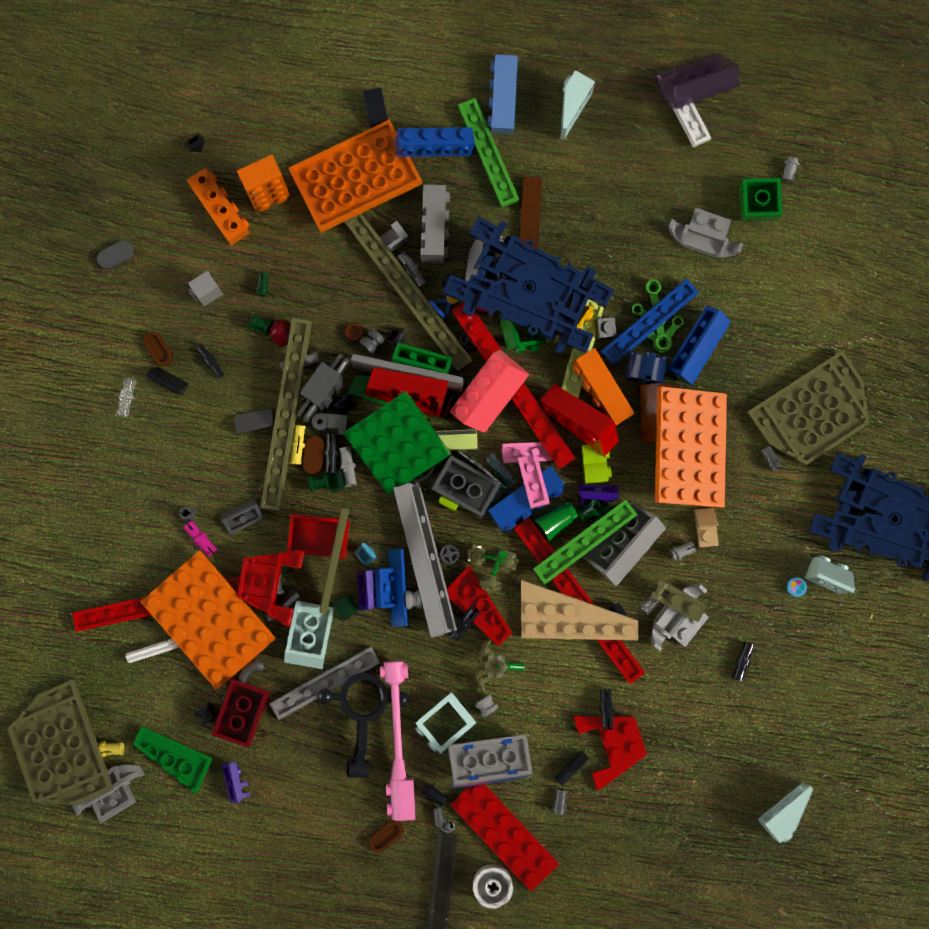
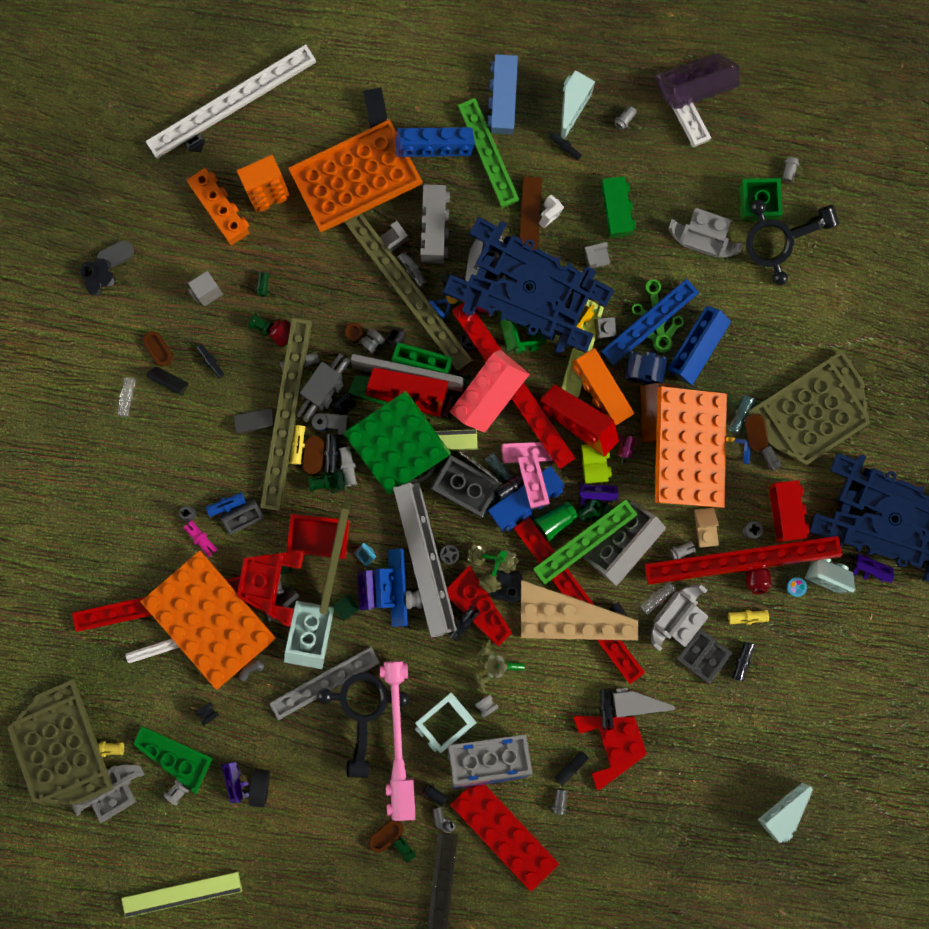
(99, 277): none -> black plate
(176, 792): none -> light grey bush
(181, 894): none -> yellowish green tile
(213, 508): none -> blue pin
(231, 101): none -> white plate
(241, 713): dark red brick -> none
(259, 788): none -> black tyre
(404, 849): none -> dark green pin
(448, 503): lime tile -> none
(497, 896): white brick -> none
(508, 583): none -> black plate
(509, 487): none -> black pin
(552, 211): none -> white bracket
(565, 146): none -> black bar
(597, 255): none -> light grey panel
(617, 207): none -> green brick
(622, 121): none -> light grey pin
(627, 450): none -> flat silver piece
(632, 703): none -> light grey slope
(679, 600): olive plate -> none
(704, 656): none -> dark grey slope
(741, 414): none -> clear light blue pin
(743, 560): none -> red plate
(746, 447): none -> blue piece
(748, 617): none -> light yellow pin
(754, 524): none -> dark grey bush
(757, 432): none -> reddish brown tile
(758, 581): none -> dark red head
(788, 511): none -> red piece
(826, 219): none -> black piece
(870, 566): none -> dark purple plate

